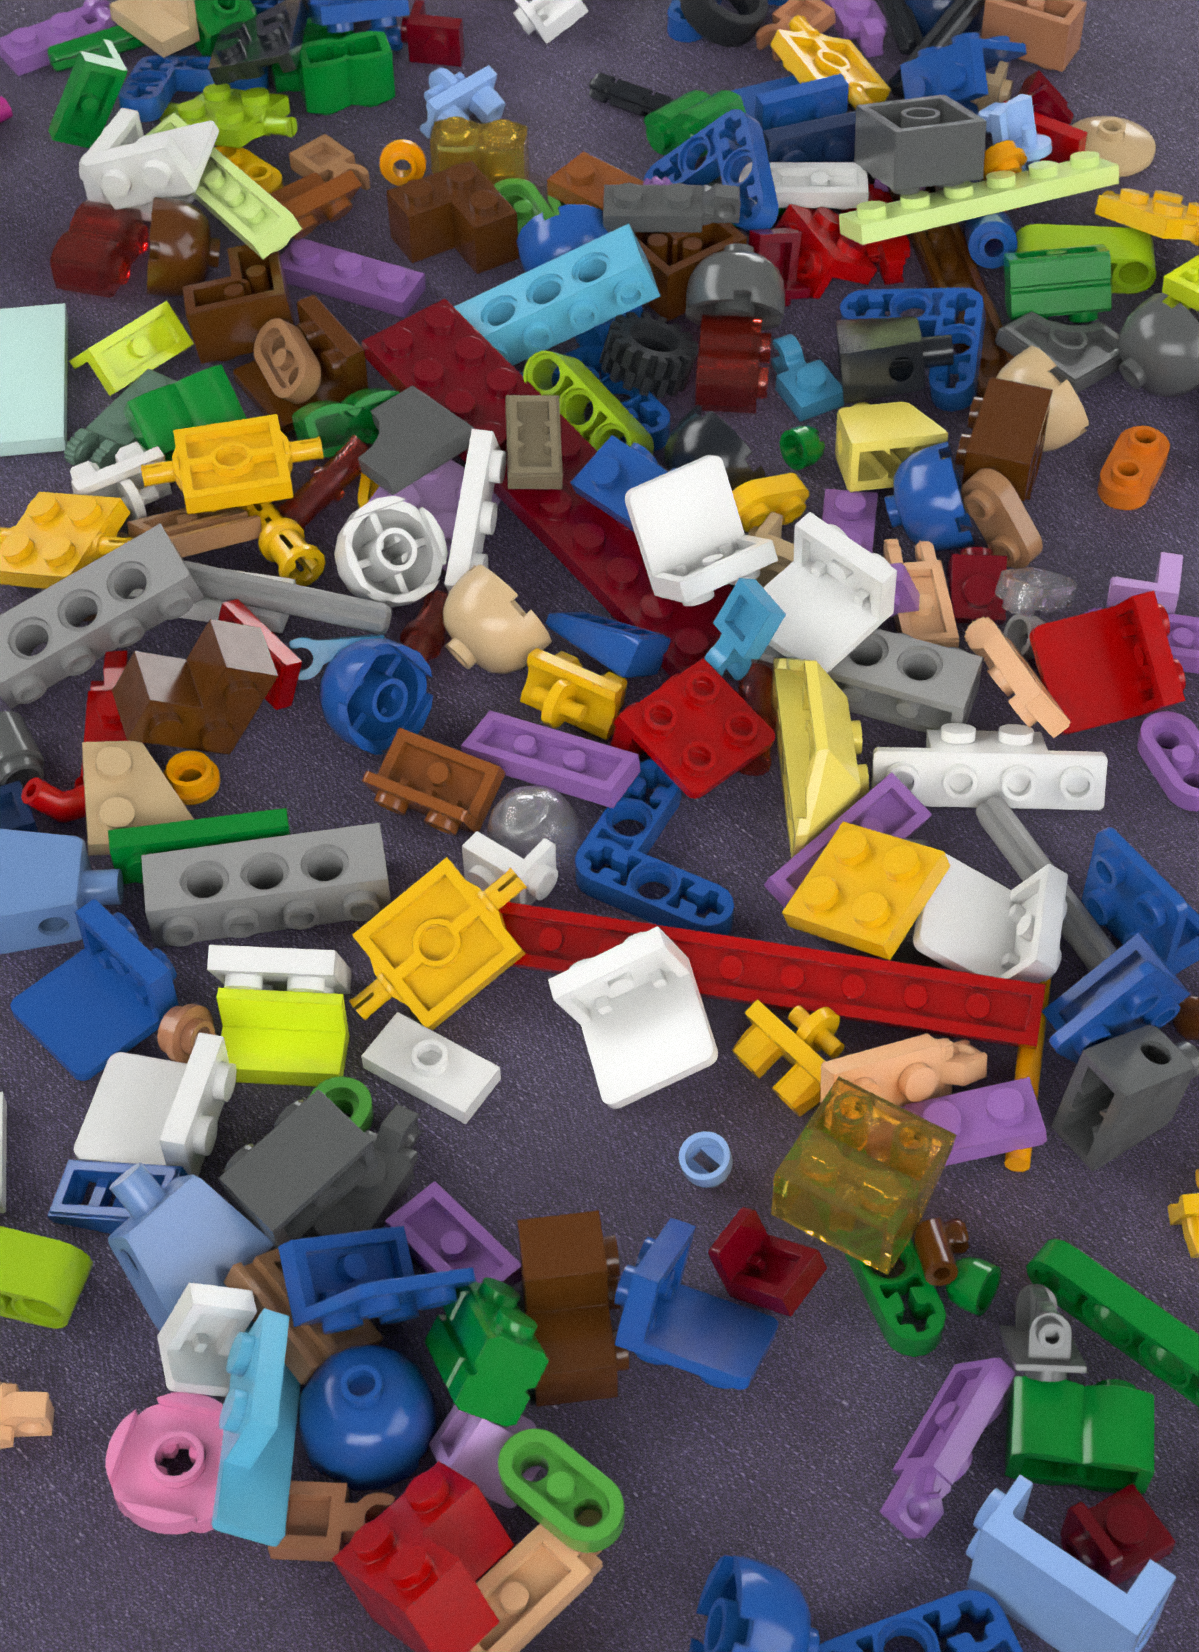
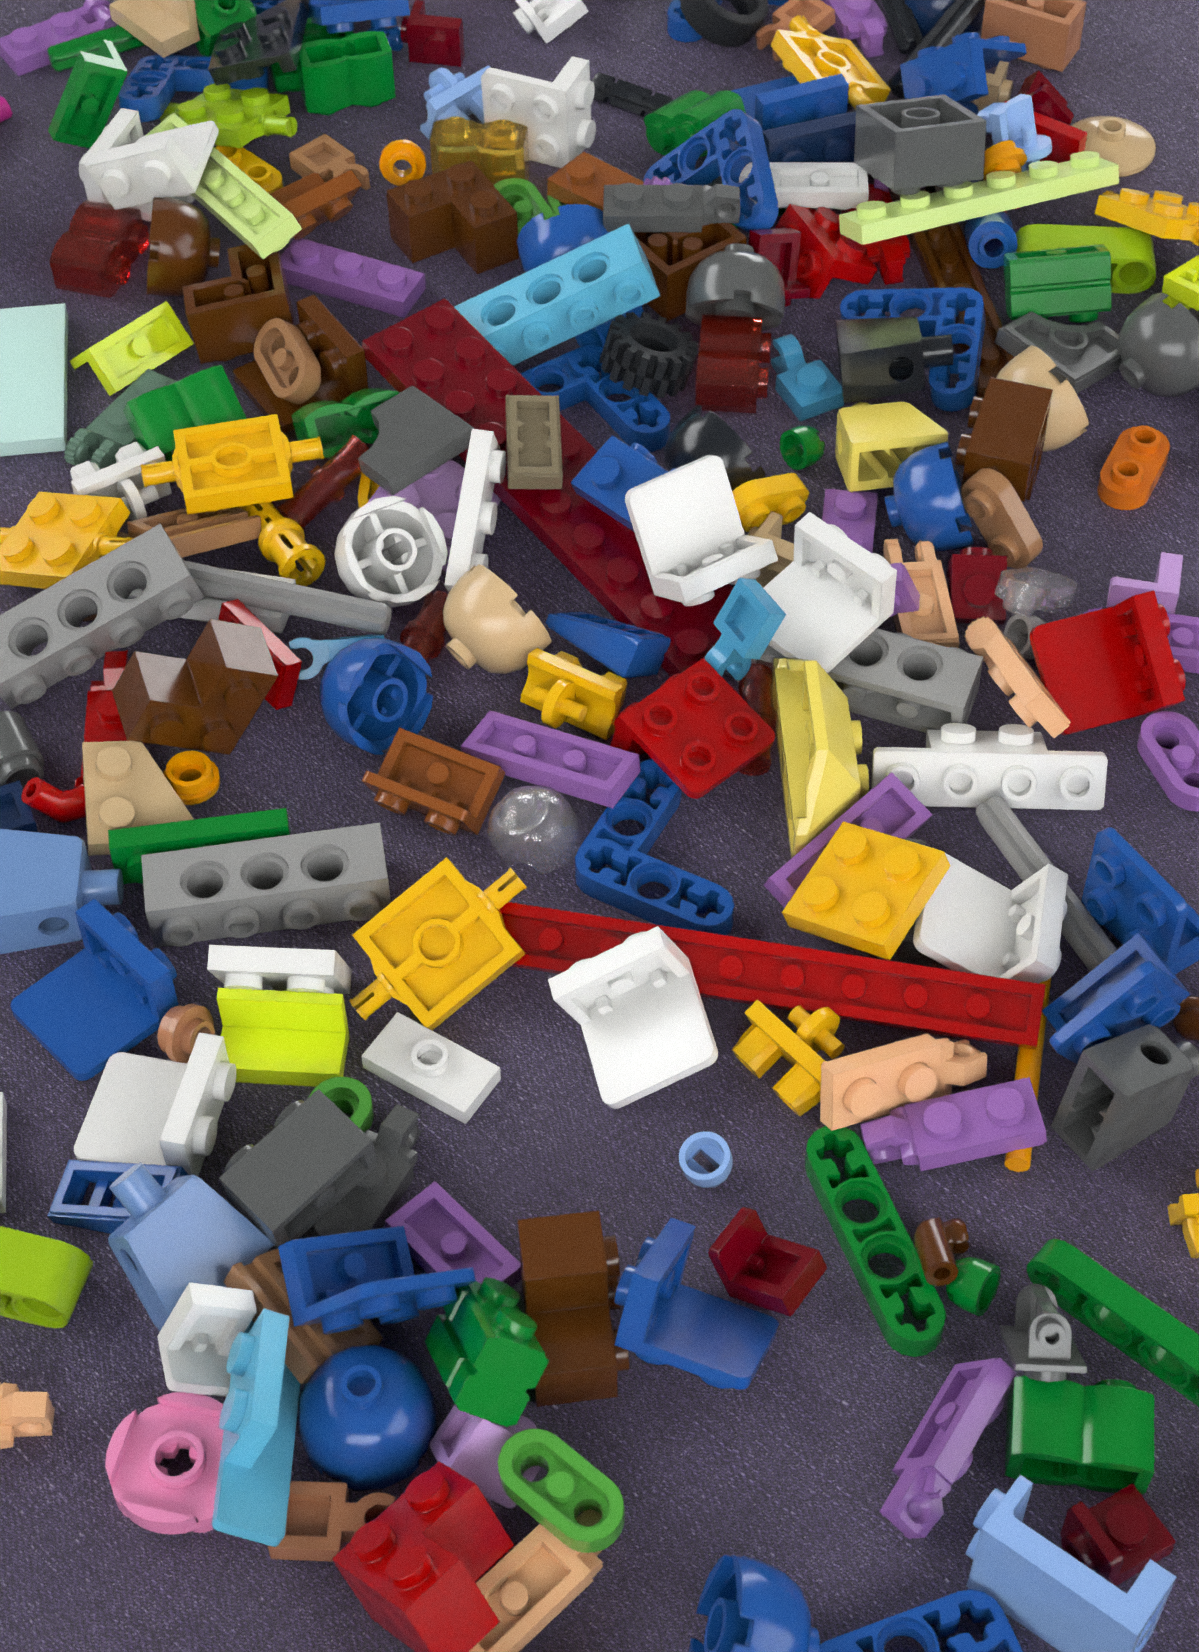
(487, 861): white bracket -> none
(553, 111): none -> white bracket
(577, 388): lime beam -> none
(861, 1174): clear yellow slope -> none

